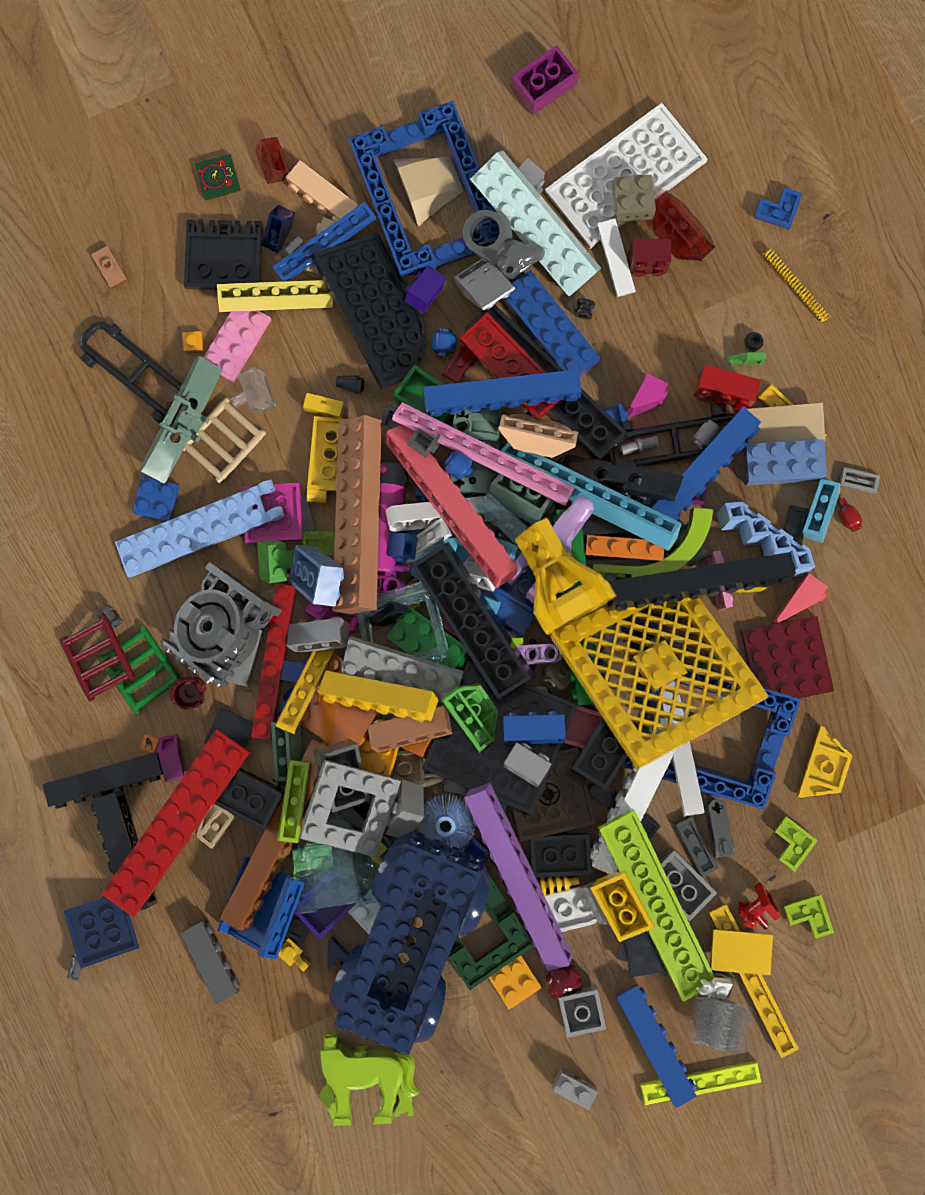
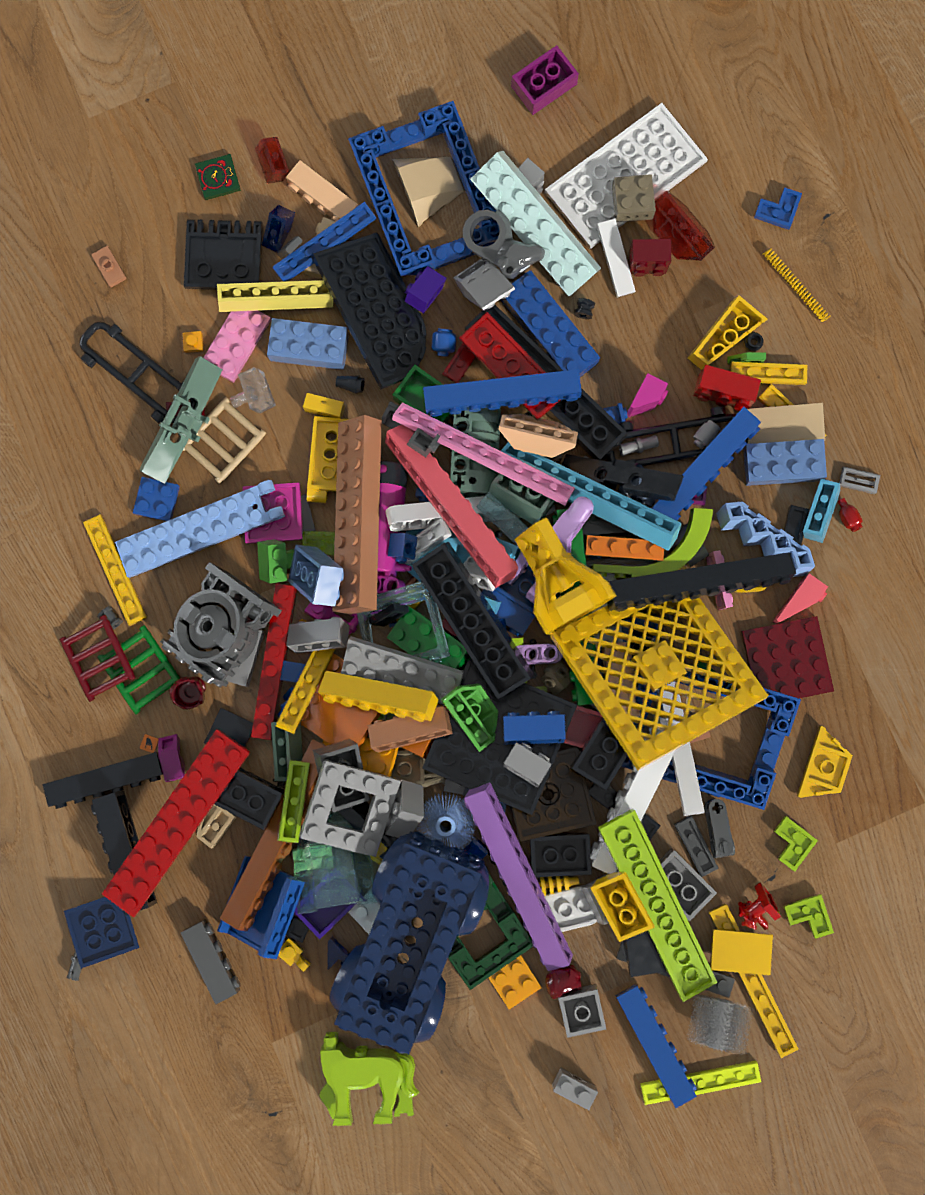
(114, 570): none -> yellow tile
(308, 344): none -> medium blue brick
(458, 464): blue head -> none
(716, 988): white plate -> none
(731, 327): none -> yellow wedge
(772, 372): none -> yellow plate

